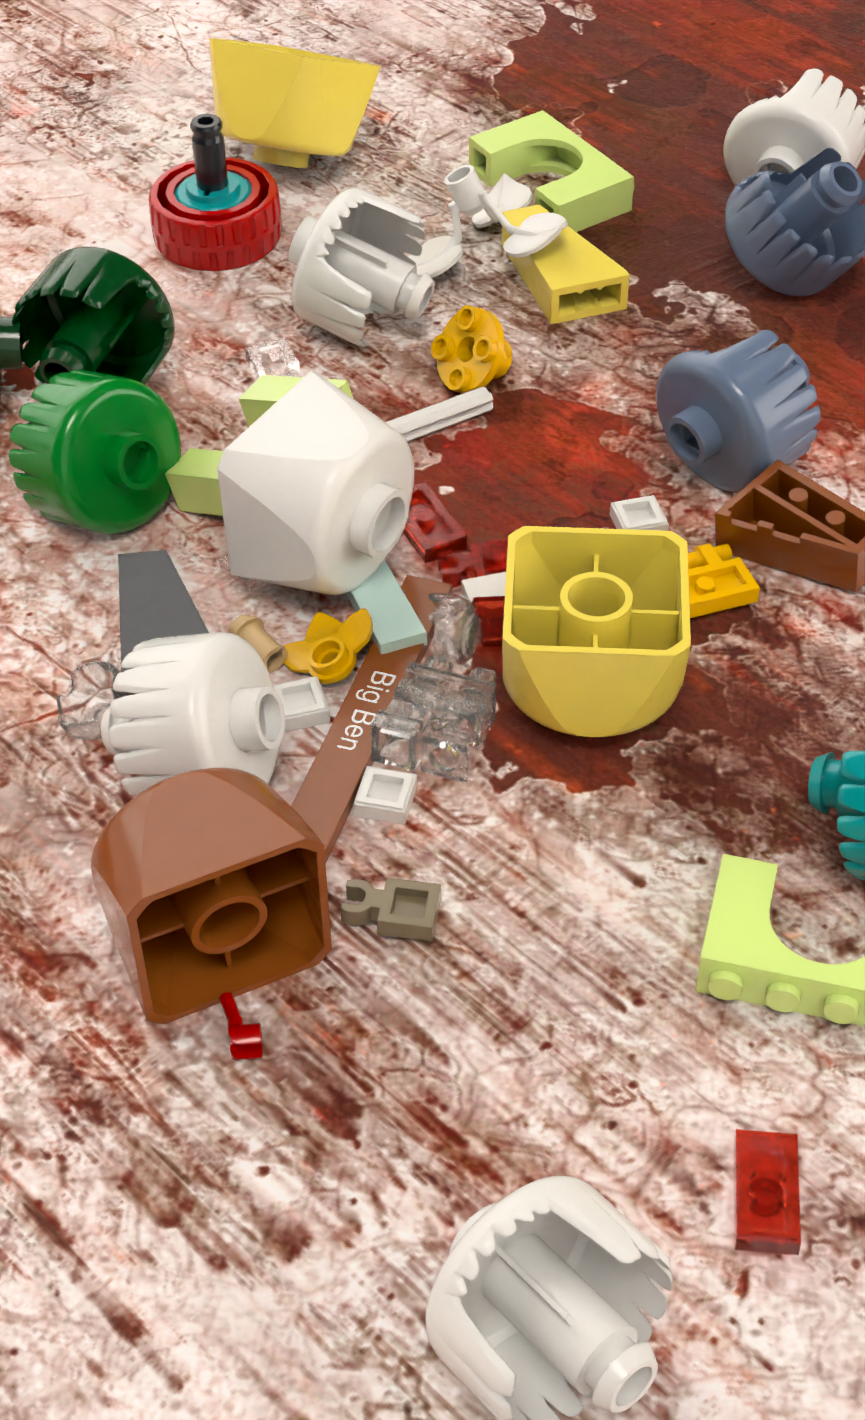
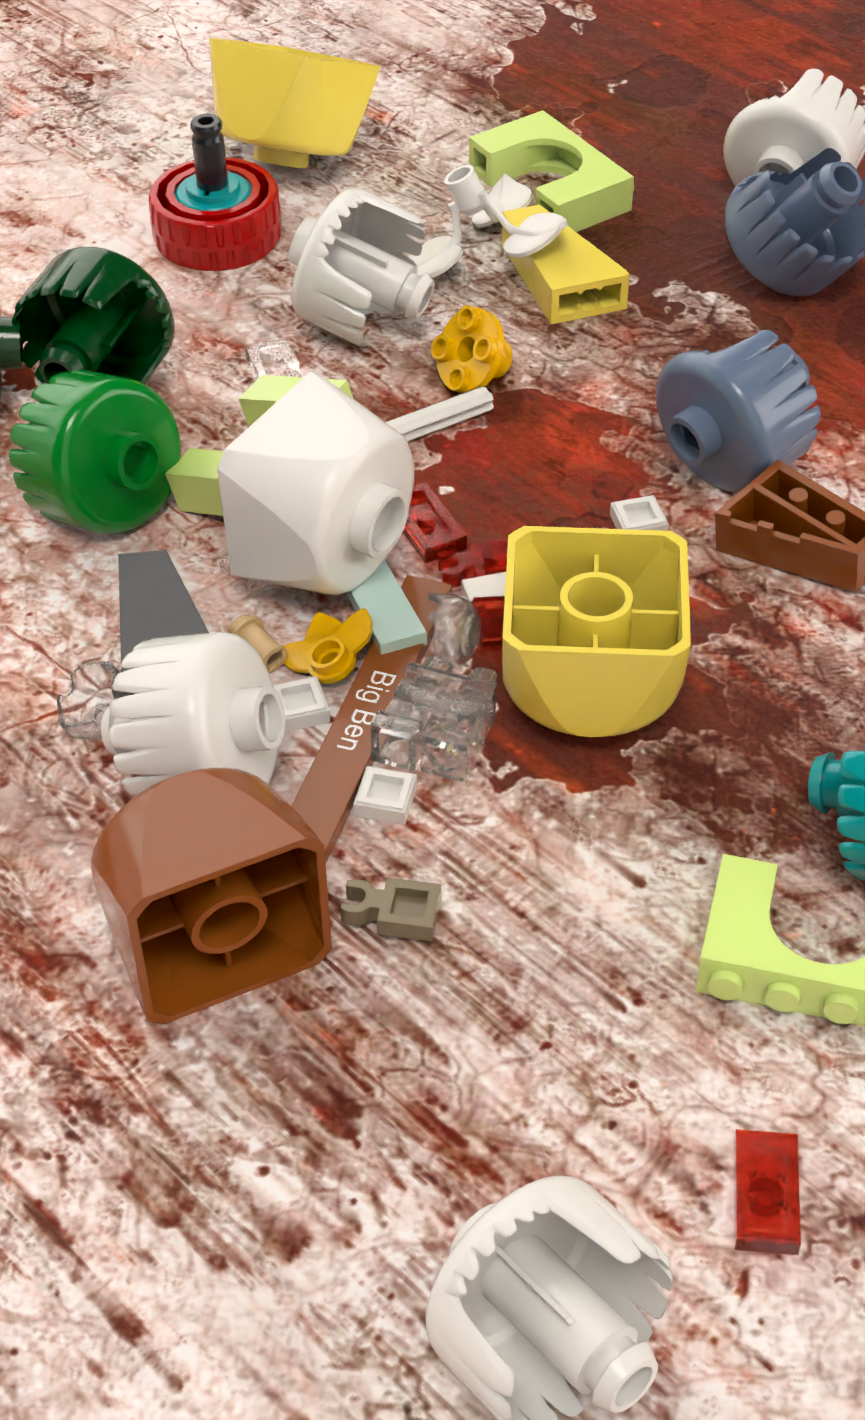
(244, 1038): red hand -> none
(718, 580): yellow plate -> none

